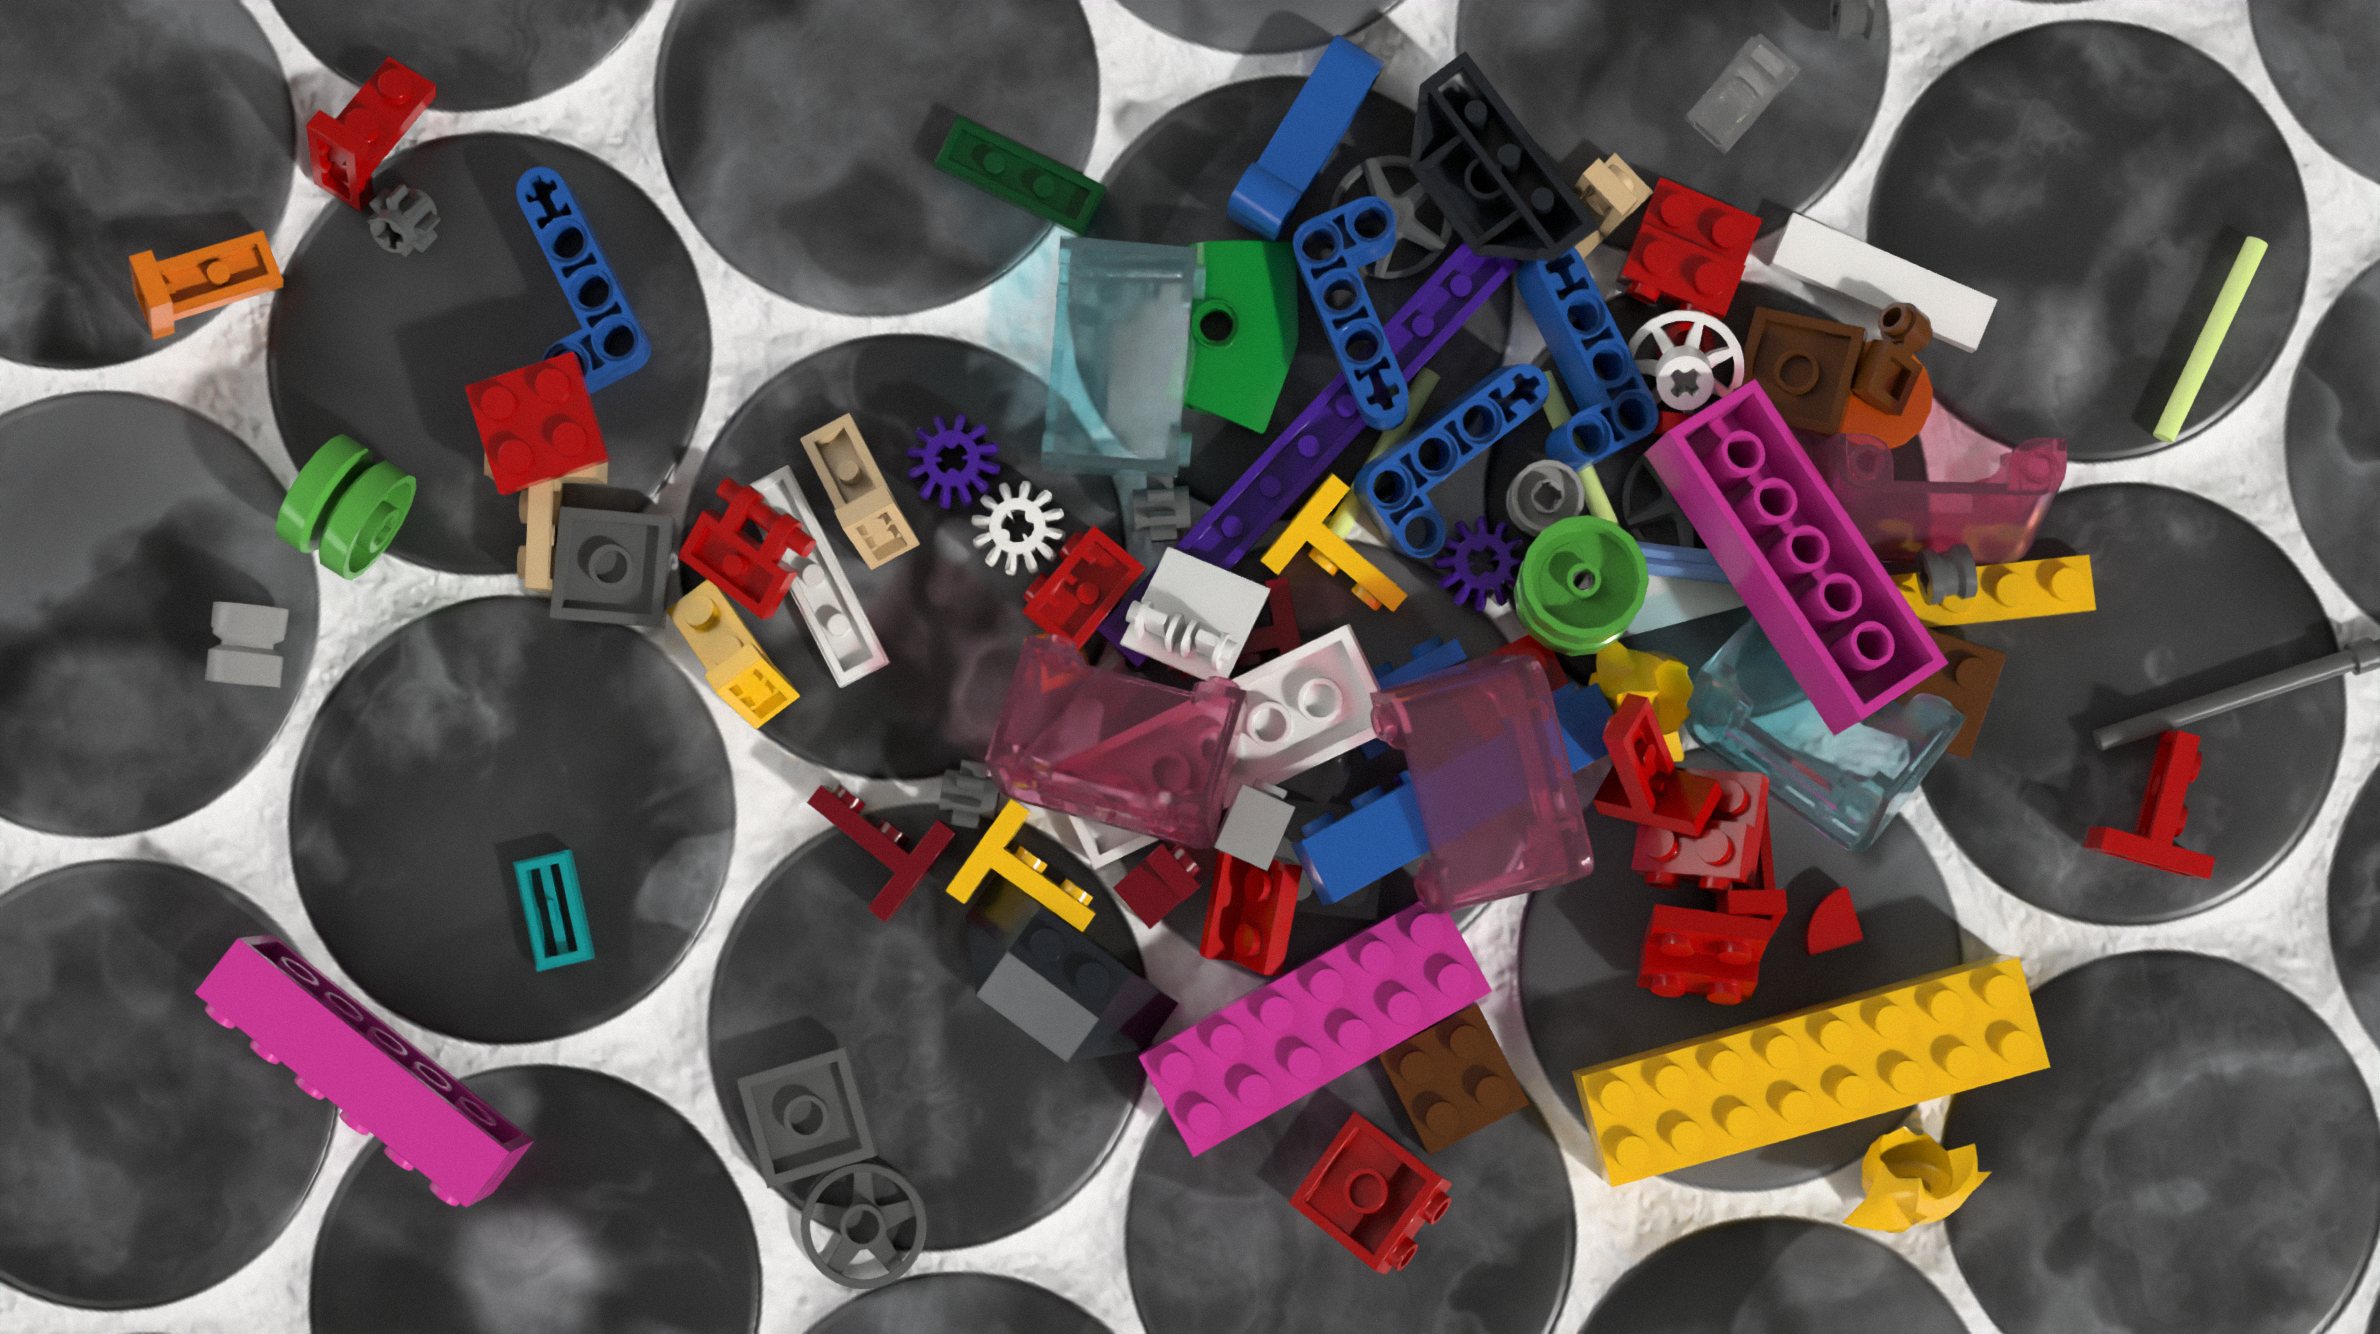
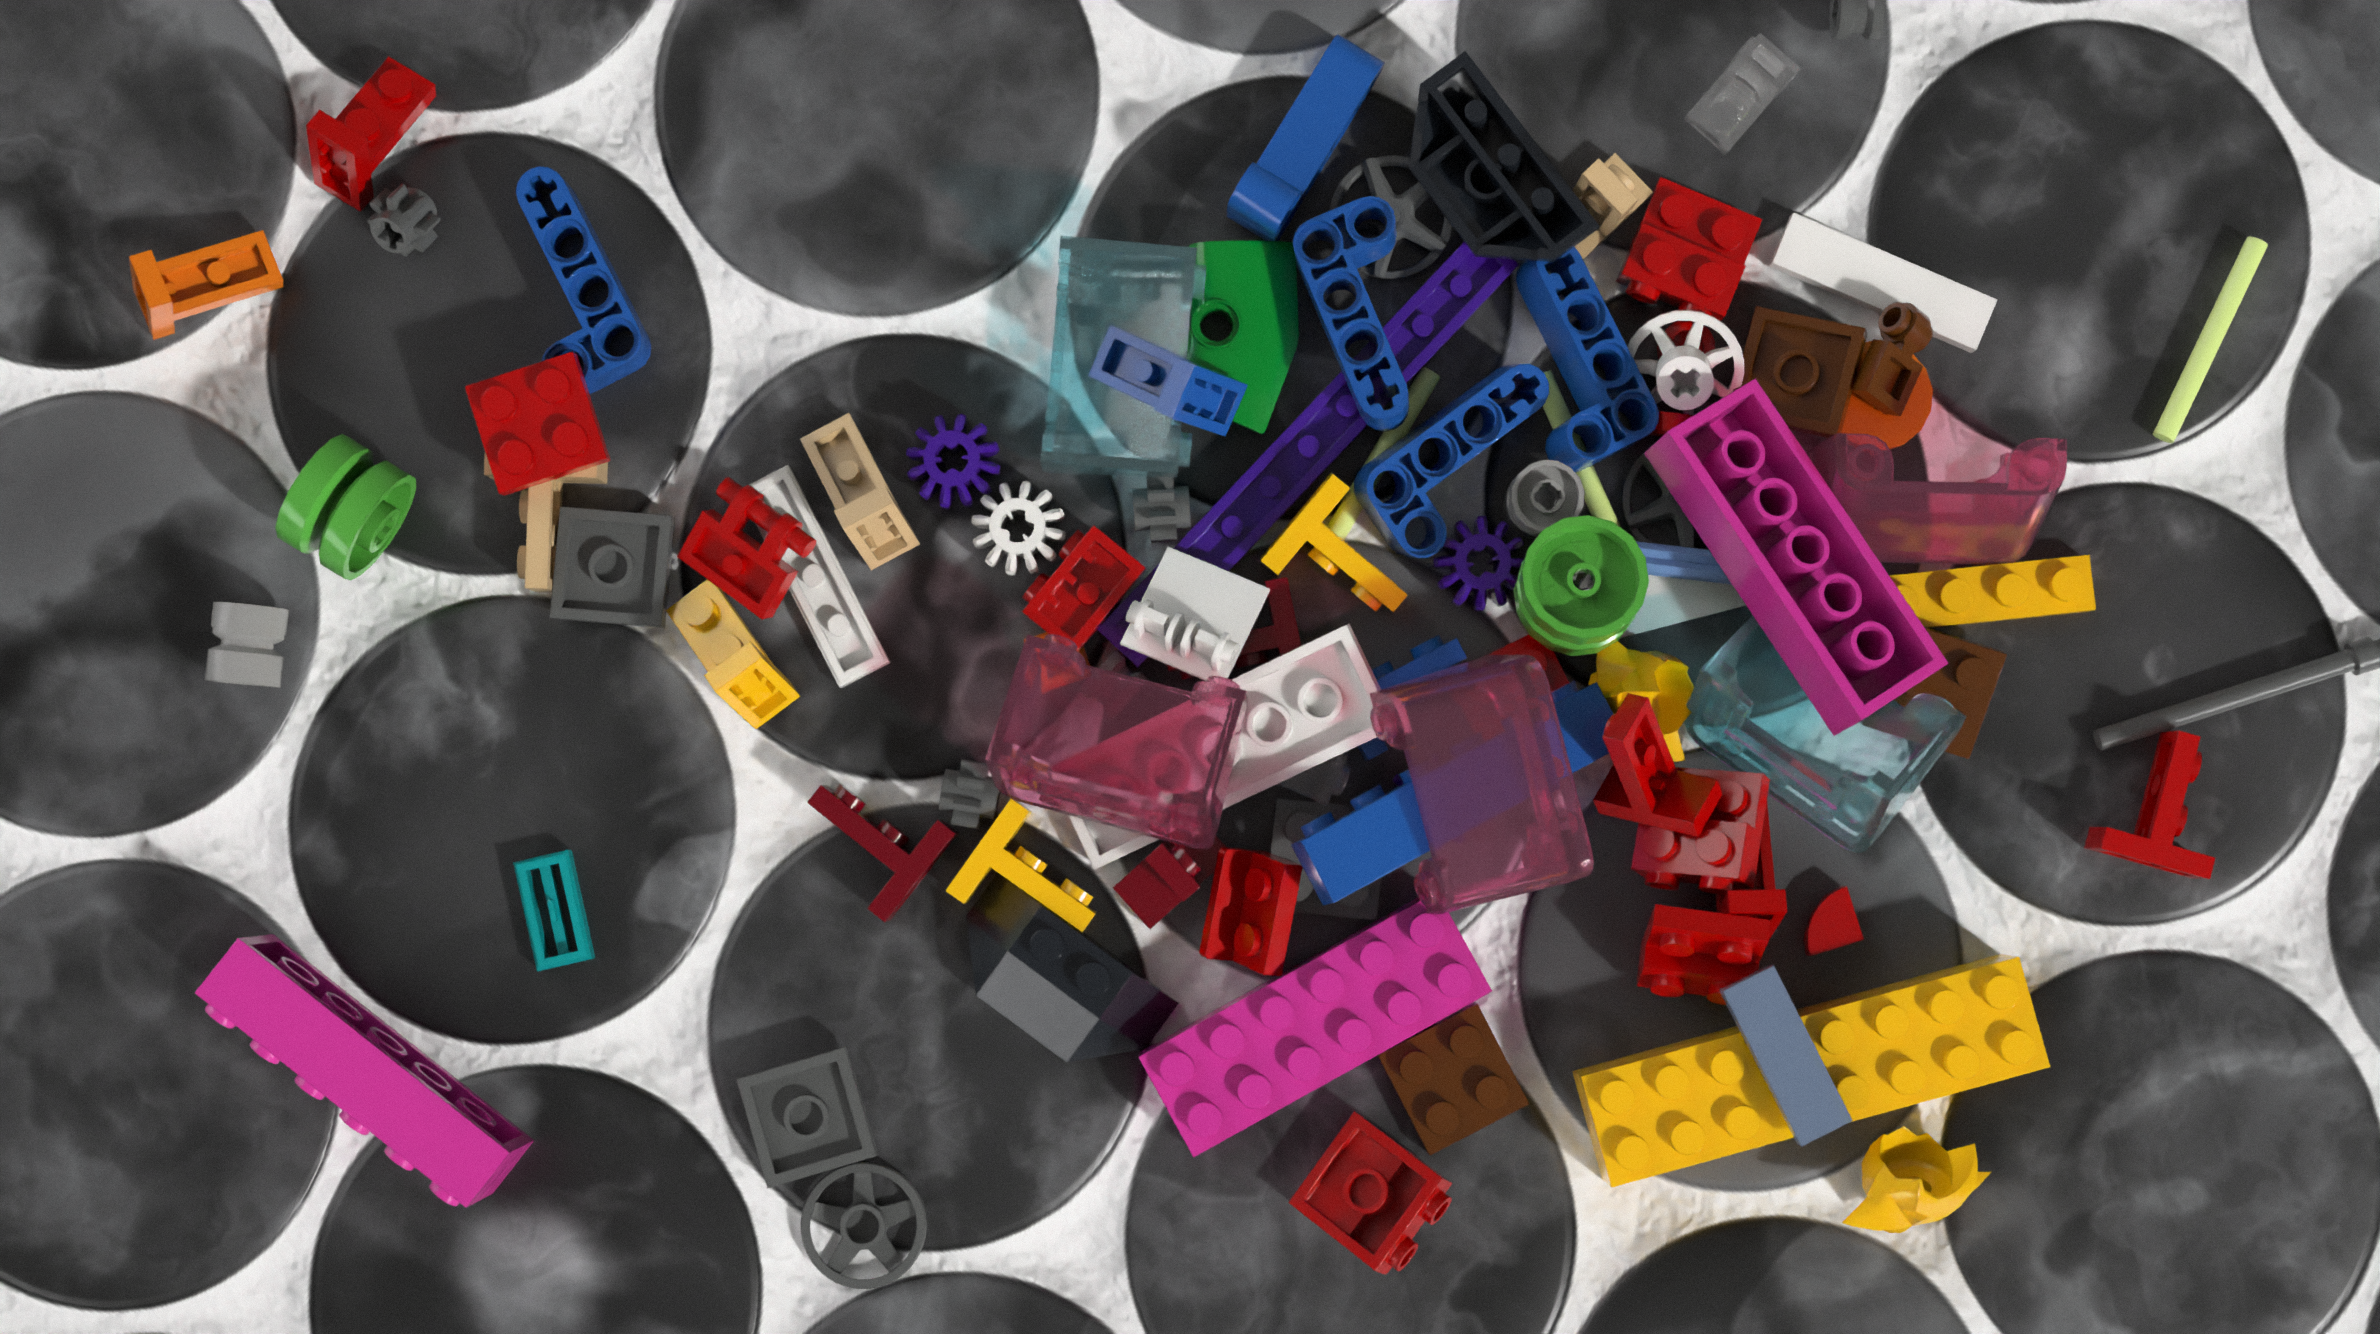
(1019, 176): dark green tile -> none
(1167, 381): none -> blue bracket
(1254, 823): light grey brick -> none
(1785, 1055): none -> sand blue tile
(1946, 574): dark grey wheel -> none

